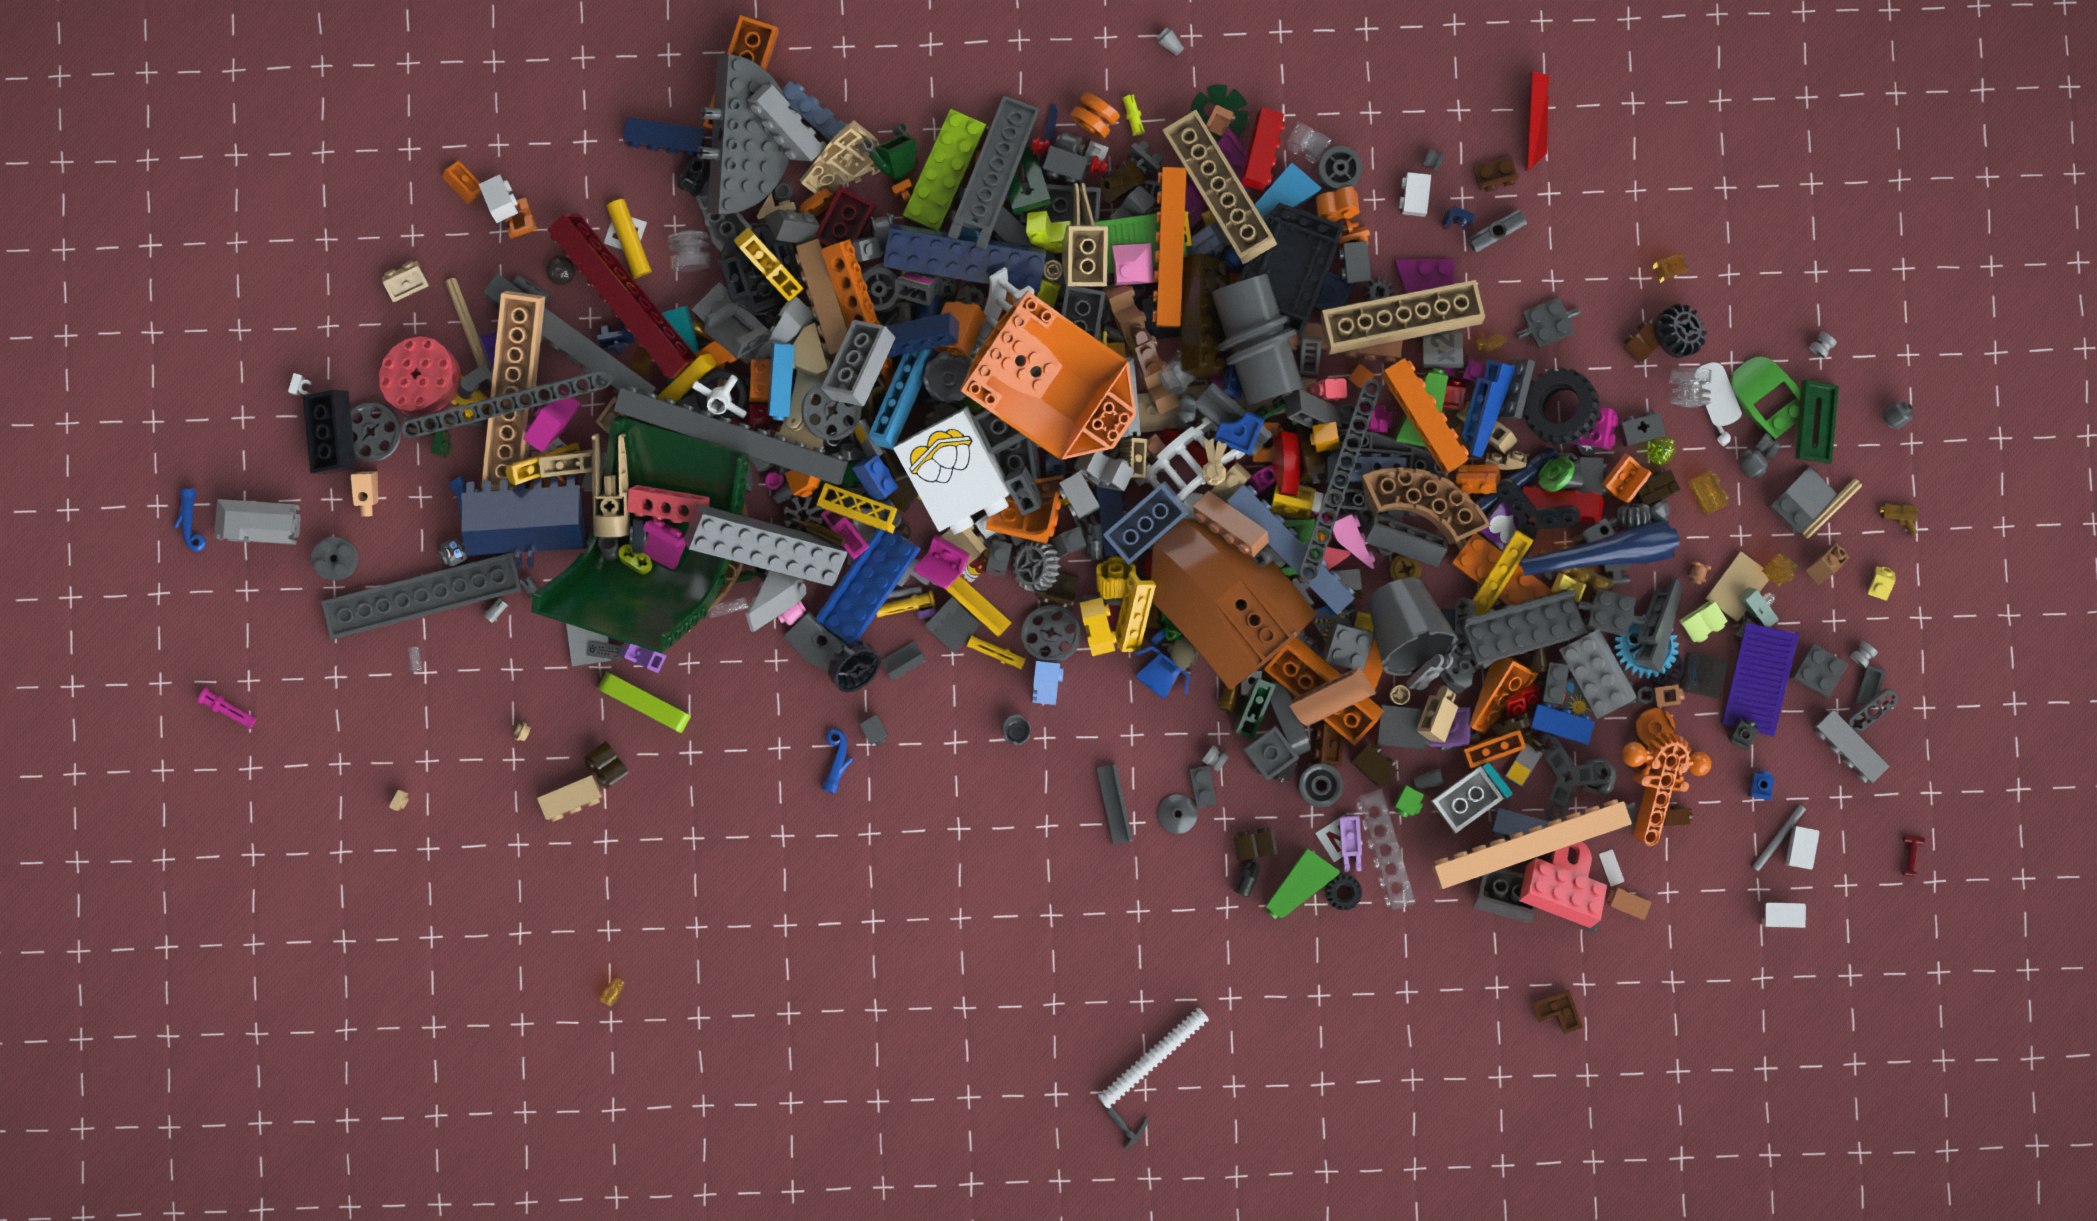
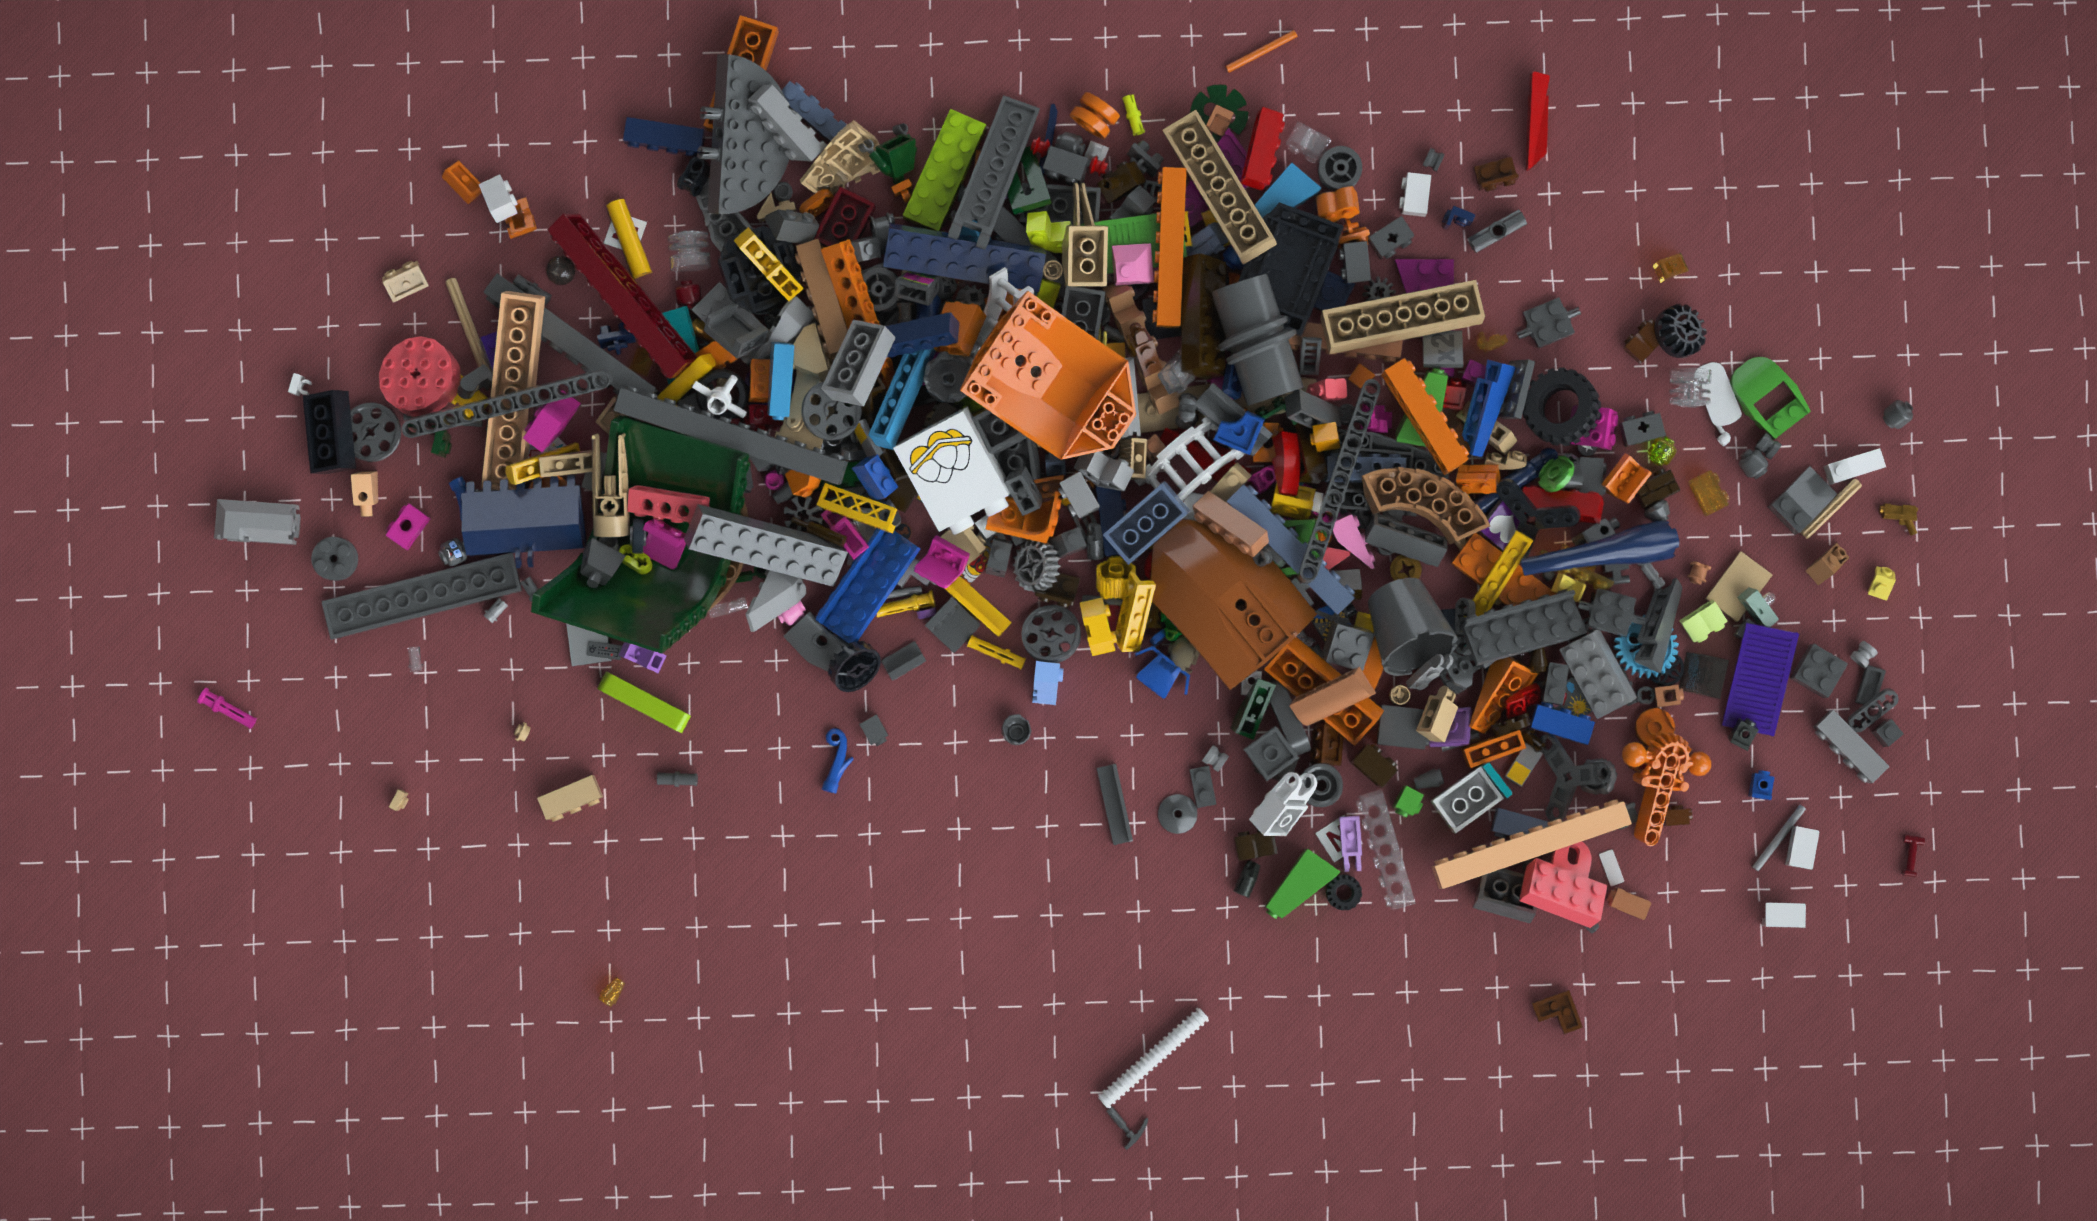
(185, 516): blue plant -> none
(418, 523): none -> dark pink brick
(599, 563): none -> dark grey torso
(605, 765): dark brown brick -> none
(677, 779): none -> dark grey pin
(688, 294): none -> dark red head
(1170, 41): light grey cone -> none
(1214, 472): tan piece -> none
(1228, 699): pearl gold cone -> none
(1261, 51): none -> orange bar
(1283, 805): none -> white brick
(1397, 228): none -> dark grey brick
(1633, 515): dark grey gear -> none
(1652, 574): none -> light grey axle
(1780, 569): clear yellow brick -> none
(1823, 344): light grey wheel -> none
(1826, 422): dark green piece -> none
(1854, 466): none -> white slope
(1887, 732): none -> dark grey brick

